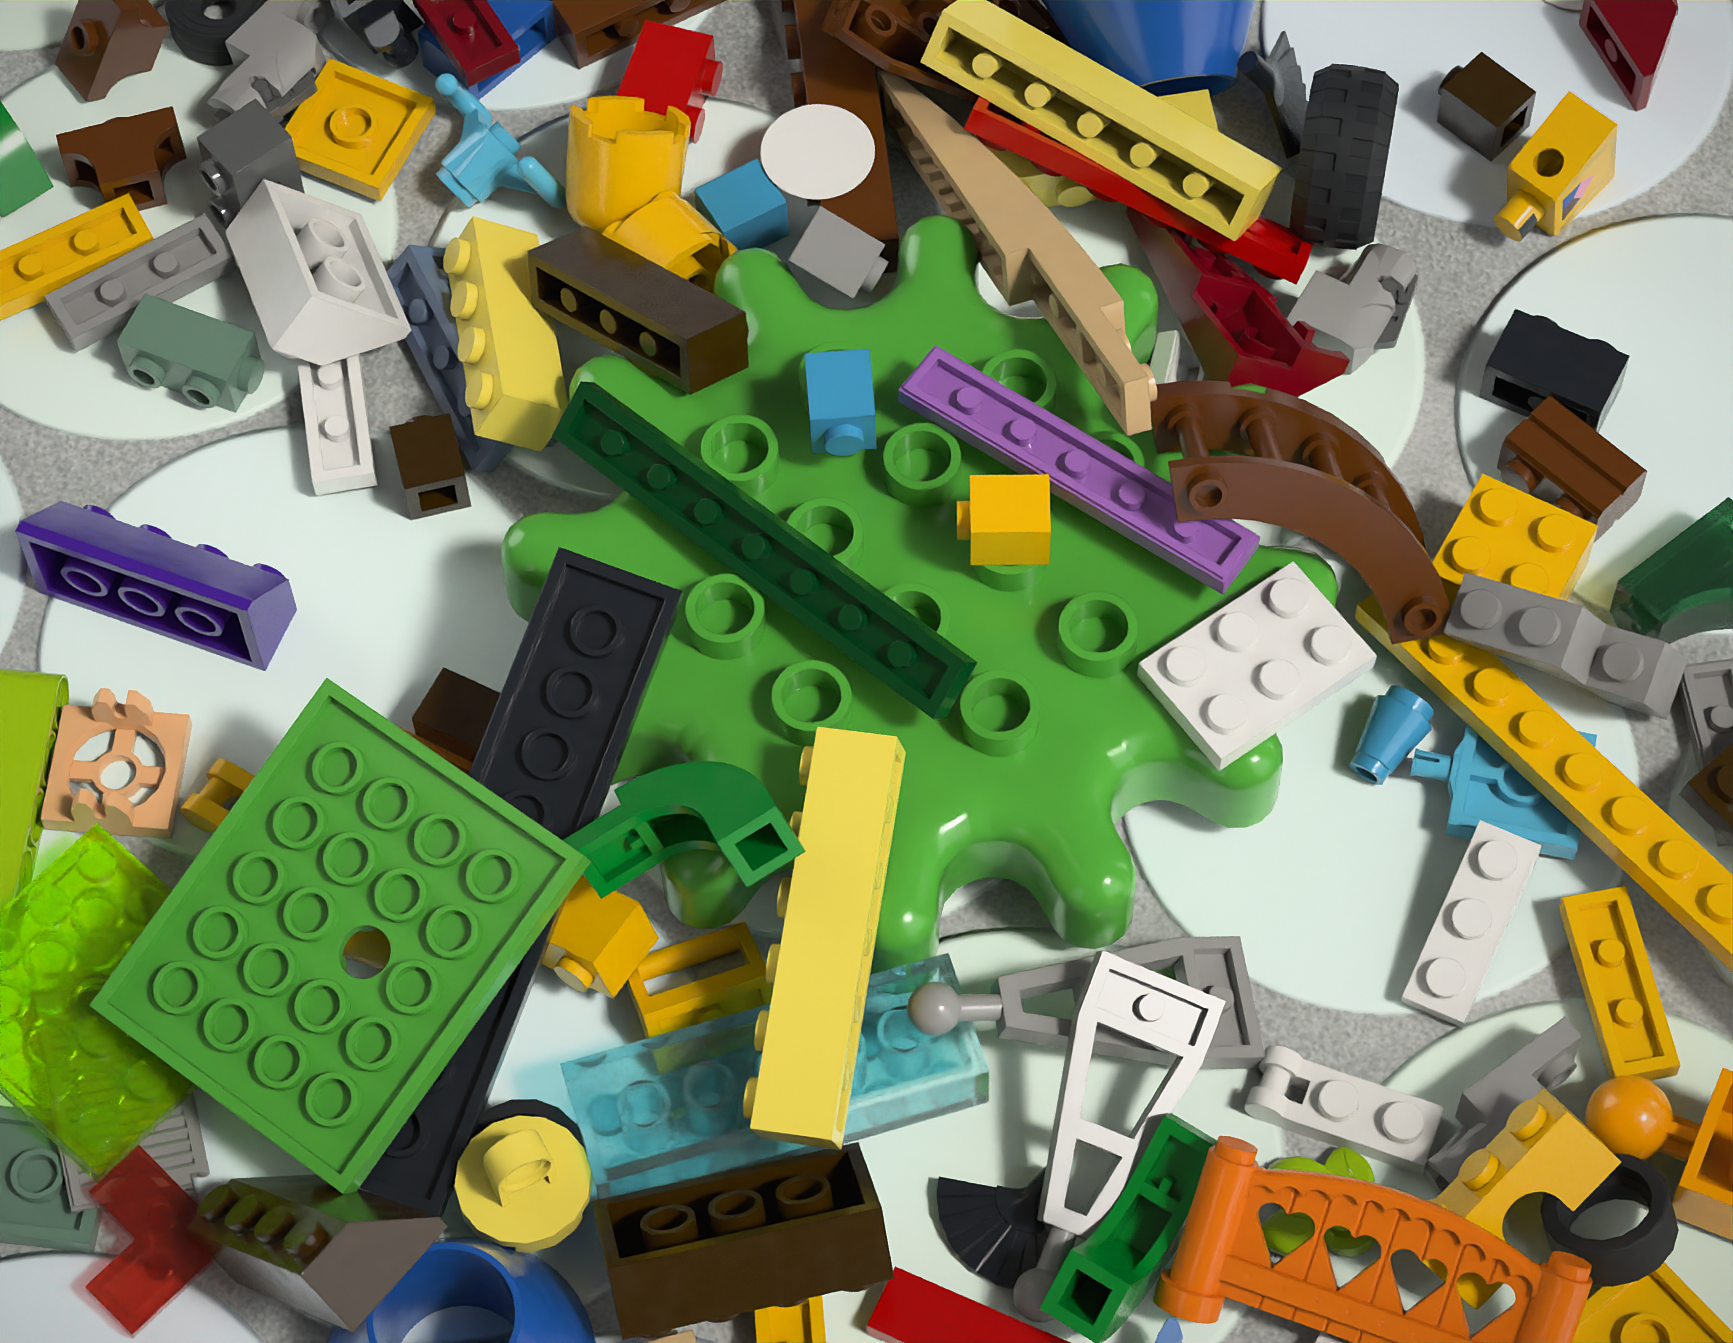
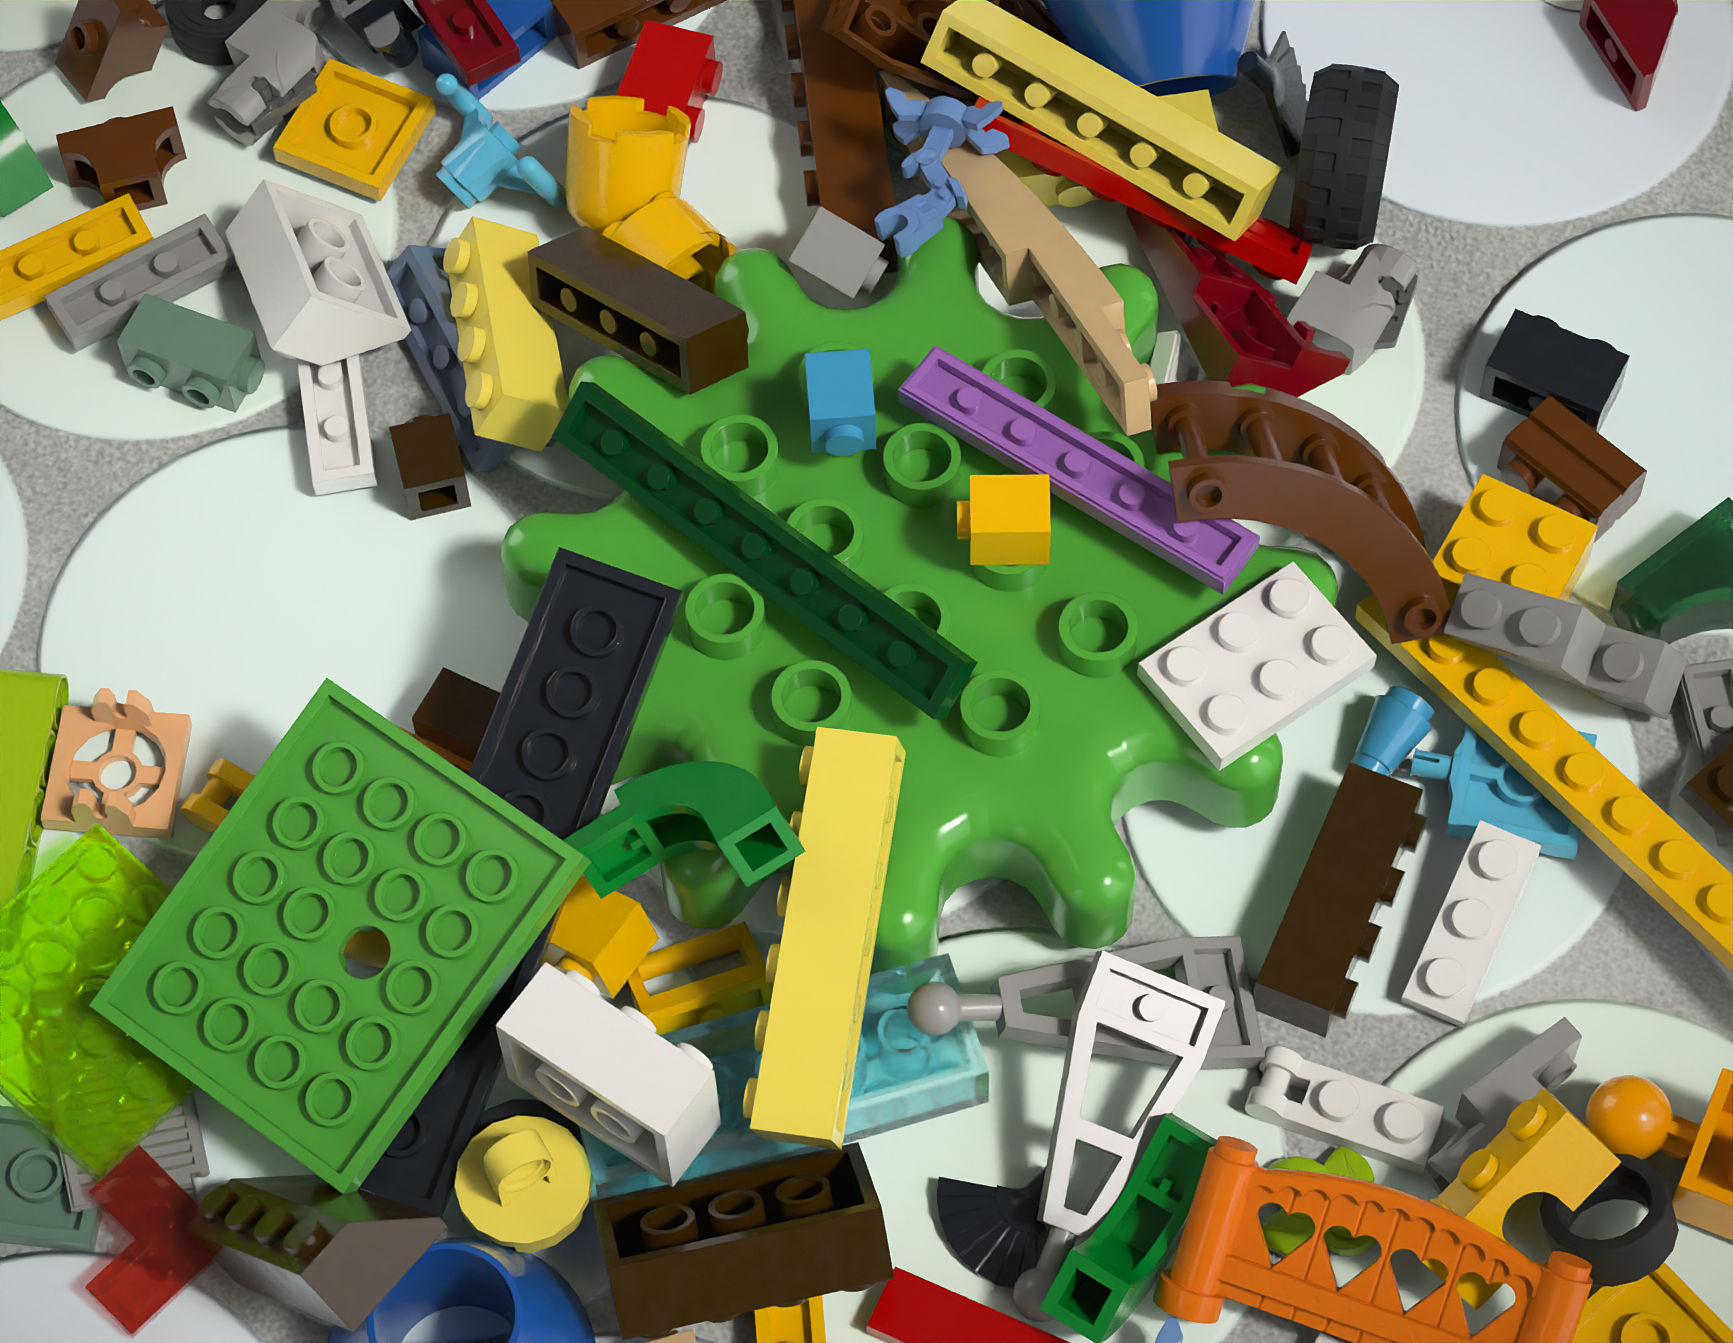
(158, 582): dark purple slope -> none
(241, 155): dark grey brick -> none
(610, 1072): none -> white brick
(744, 207): dark azure brick -> none
(817, 151): white sticker -> none
(945, 126): none -> medium blue piece
(1338, 900): none -> dark brown brick
(1485, 105): dark brown brick -> none
(1559, 170): yellow torso -> none
(1619, 984): yellow plate -> none

